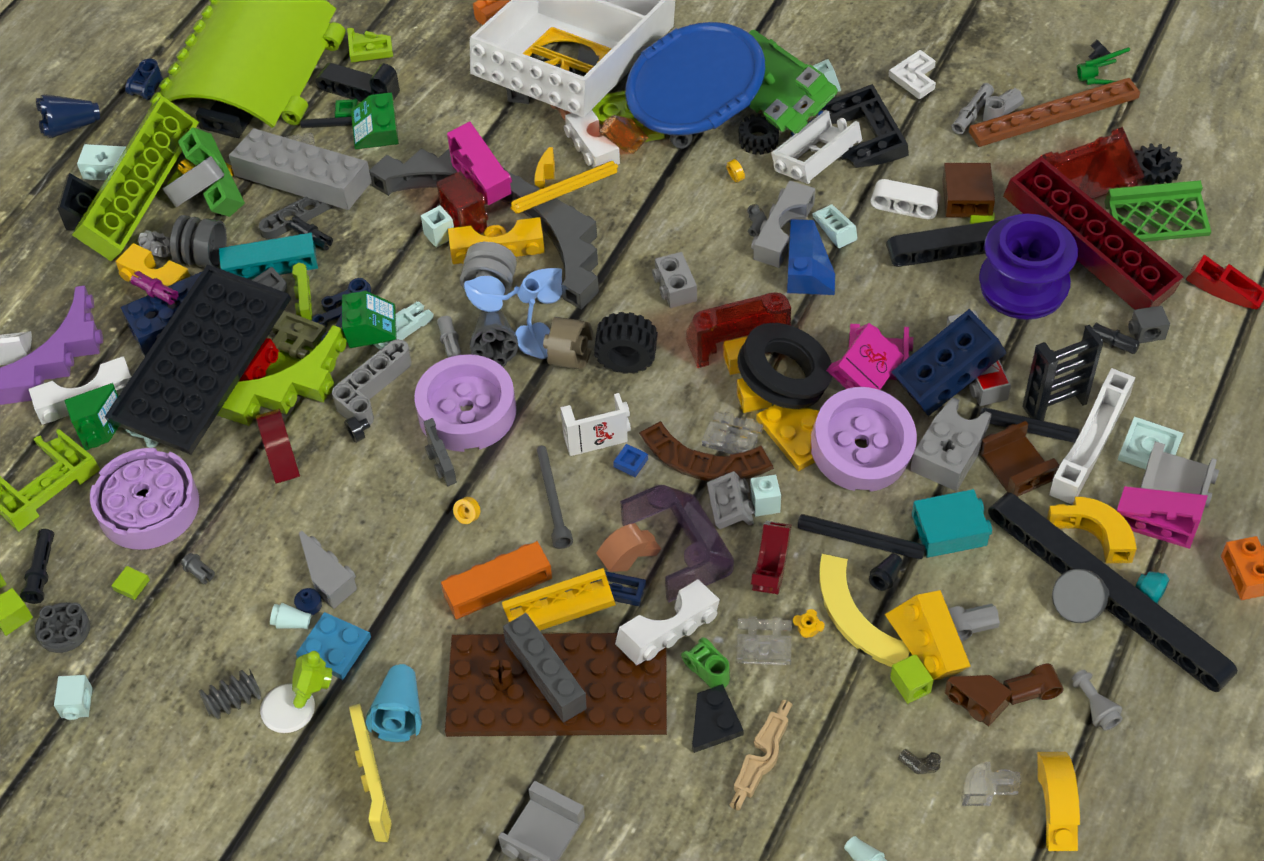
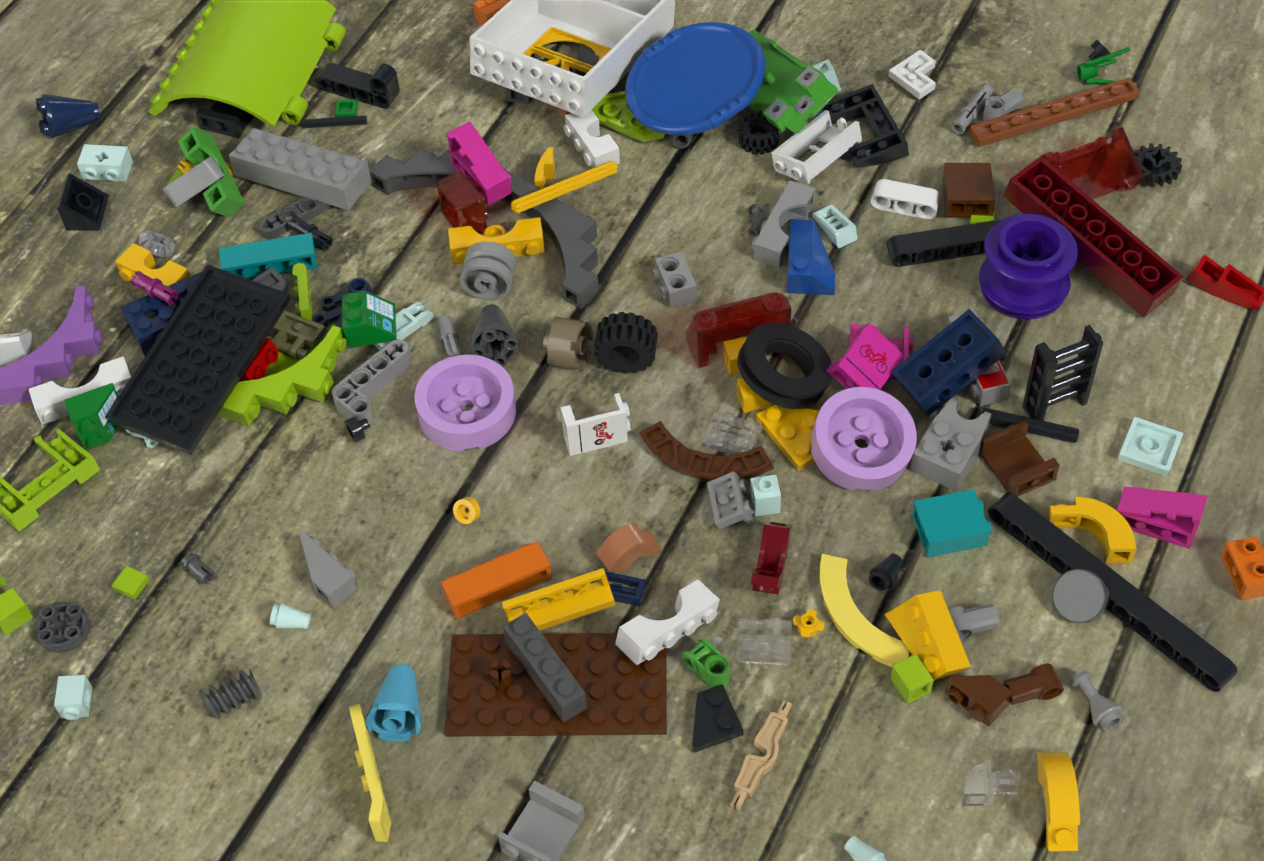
(37, 575): black pin -> none
(134, 179): lime brick -> none
(144, 79): dark blue piece -> none
(150, 520): lavender brick -> none
(197, 241): dark grey wheel -> none
(277, 446): dark red arch -> none
(280, 713): white piece -> none
(308, 601): dark blue tile -> none
(309, 677): lime rock -> none
(336, 643): dark azure plate -> none
(368, 46): lime wing -> none
(375, 122): green slope -> none
(436, 225): light aqua brick -> none
(437, 451): dark grey wing -> none
(543, 284): light blue plant -> none
(561, 535): dark grey piece -> none
(623, 133): clear orange slope -> none
(630, 460): blue plate -> none
(706, 557): clear purple windscreen -> none
(735, 170): yellow tile -> none
(861, 536): black axle -> none
(920, 765): clear smoke arm -> none
(1089, 444): white arch -> none
(1117, 339): black axle -> none
(1149, 324): dark grey brick -> none
(1150, 195): bright green fence -> none
(1153, 585): teal cone -> none
(1178, 474): light grey panel -> none

